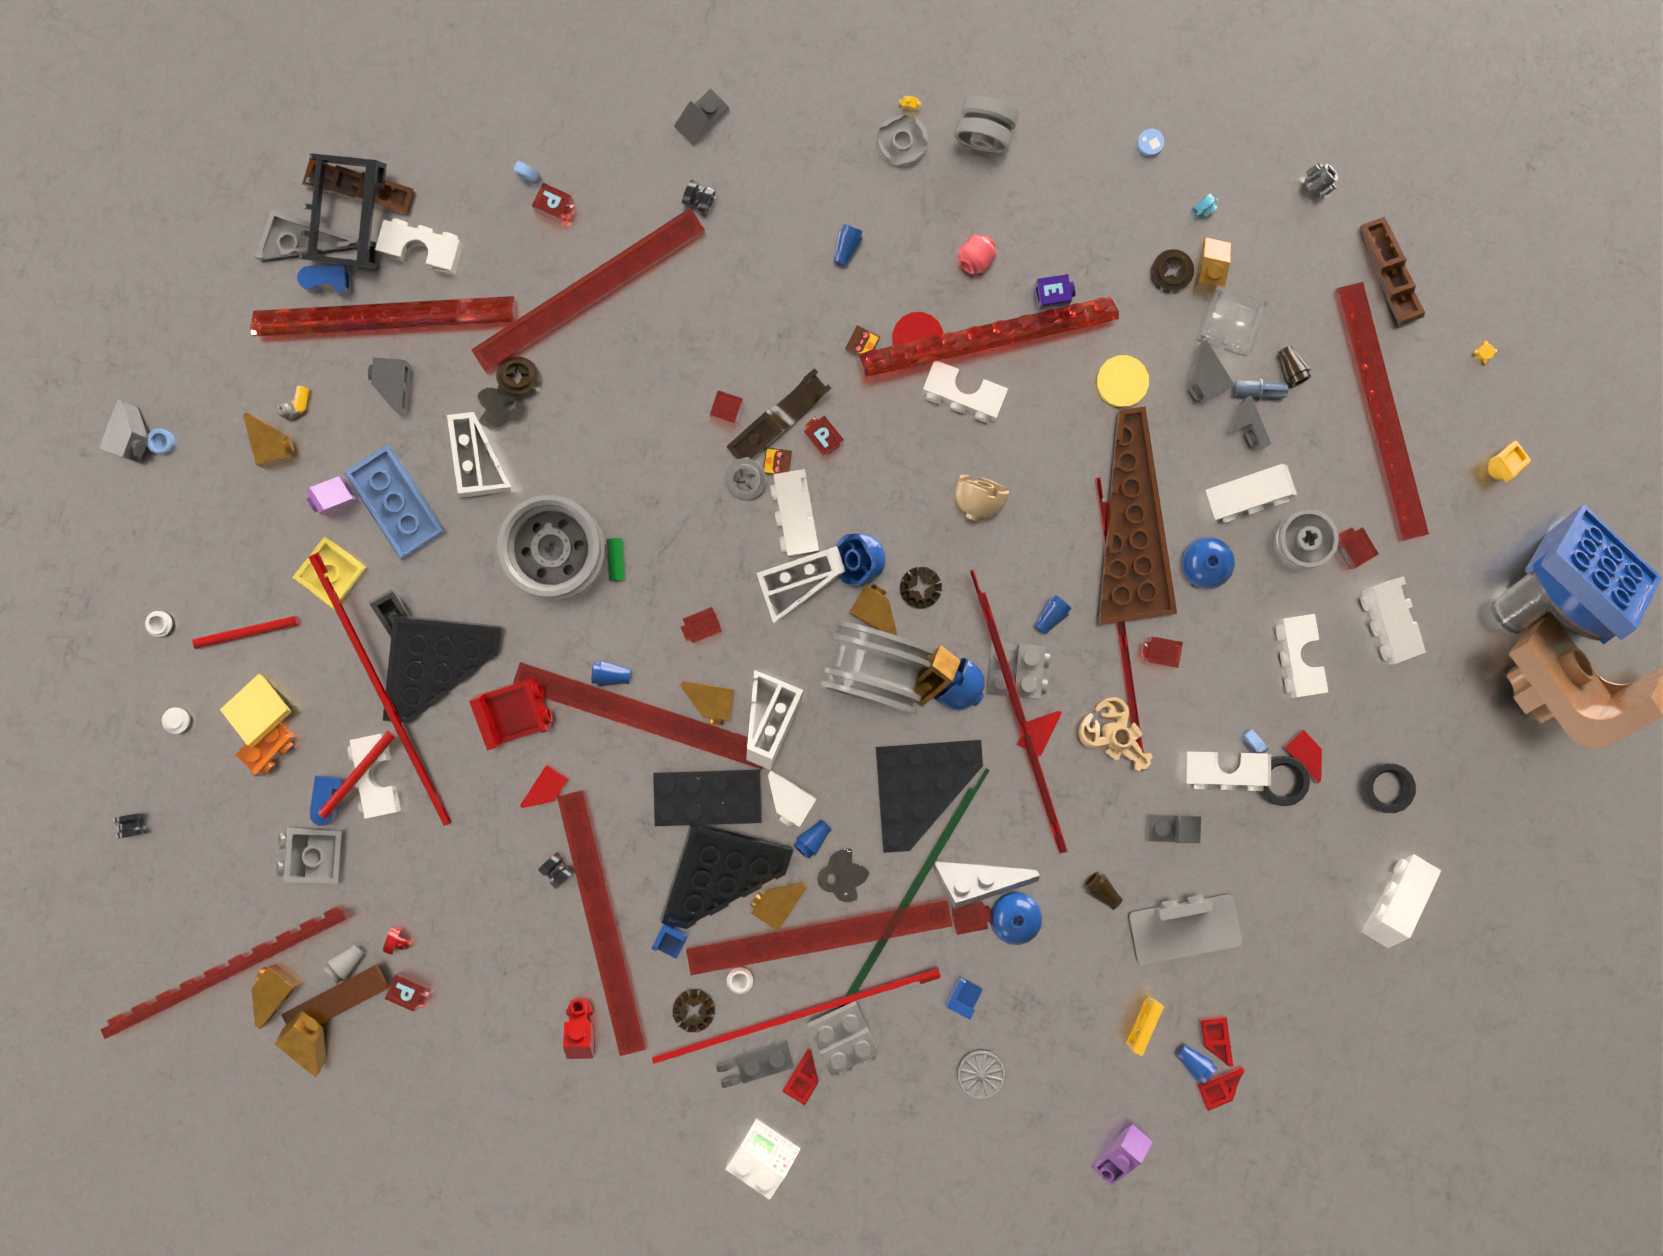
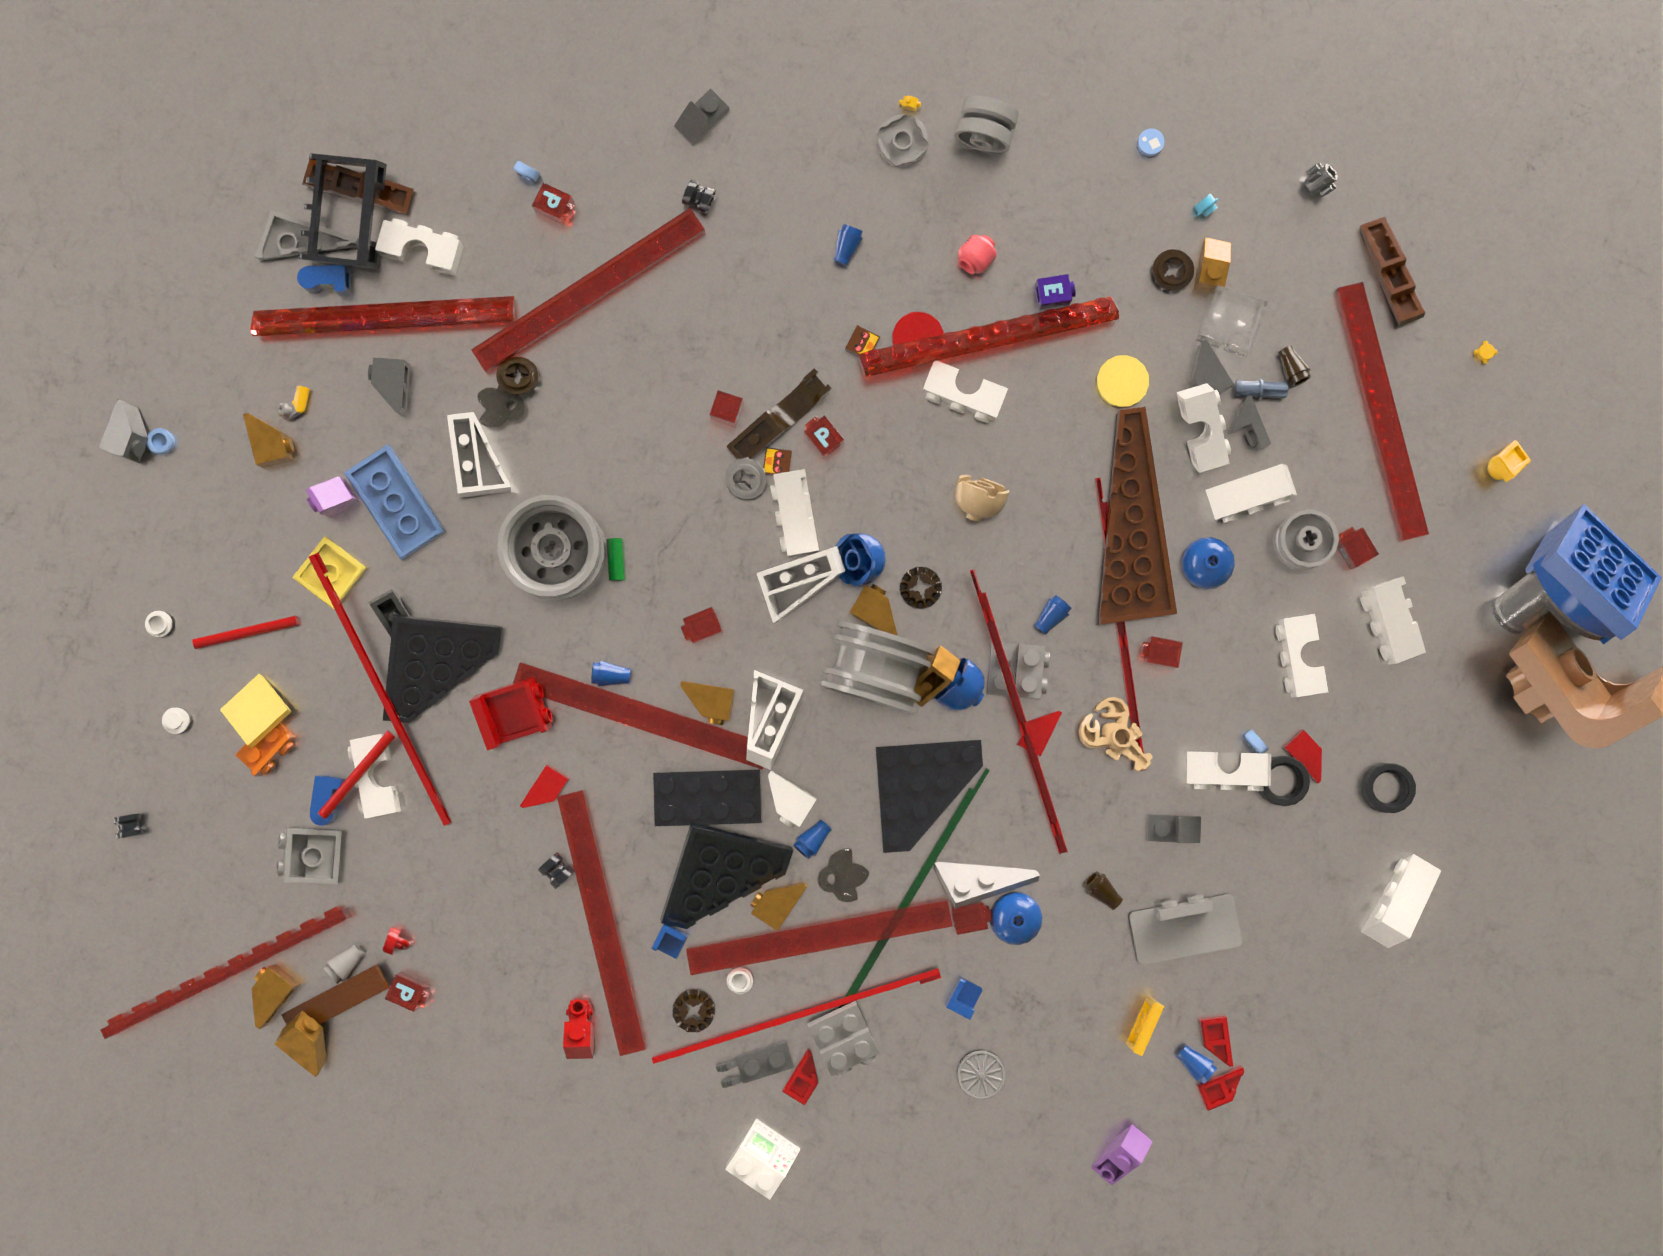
(1211, 447): none -> white arch

